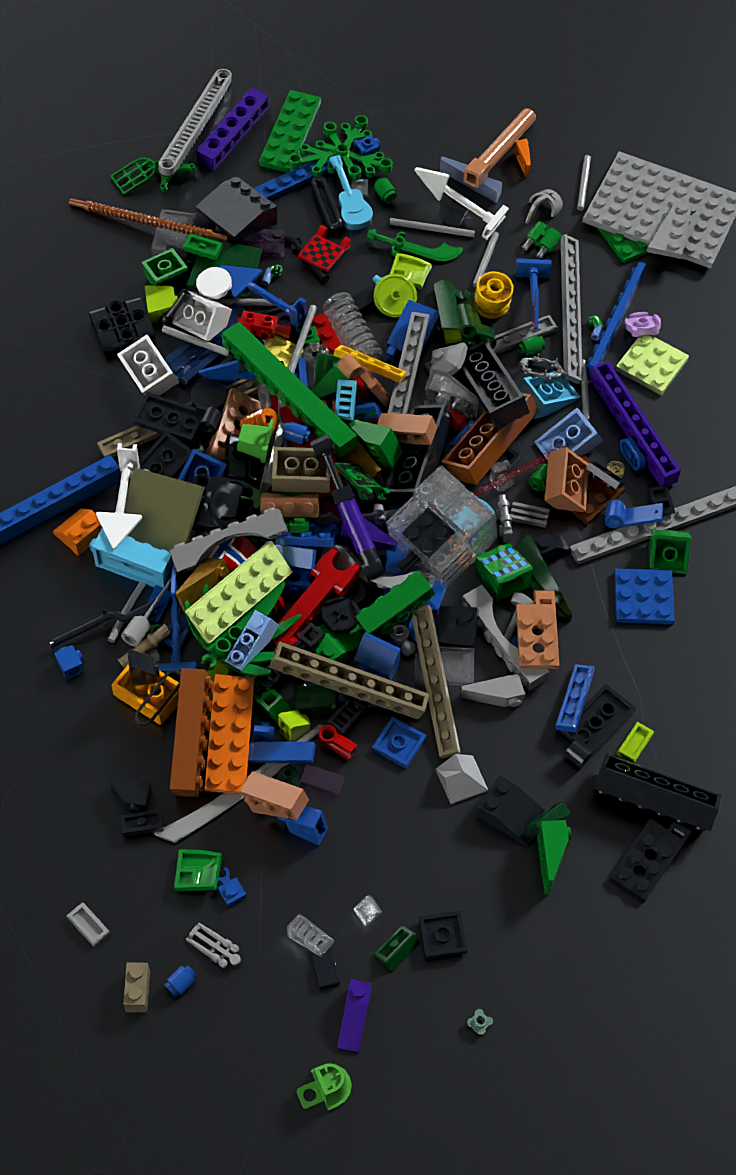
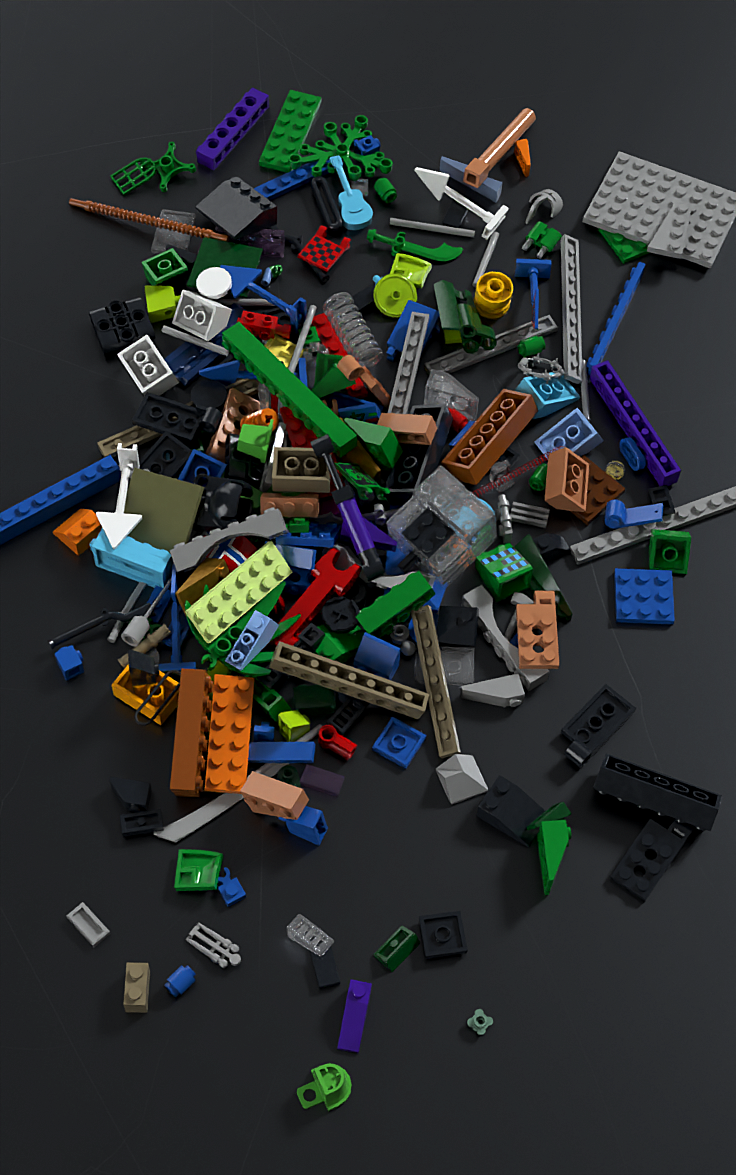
(183, 297): black bar -> none
(195, 122): light grey gear -> none
(202, 246): green plate -> none
(296, 433): blue brick -> none
(350, 383): medium azure slope -> none
(367, 910): clear plate -> none
(372, 364): yellow tile -> none
(449, 358): light grey plate -> none
(493, 385): black brick -> none
(575, 698): blue tile -> none
(583, 186): light grey bar -> none
(598, 326): arm -> none
(600, 472): black plate -> none
(635, 742): lime tile -> none
(642, 324): lavender plate -> none
(652, 363): yellowish green plate -> none

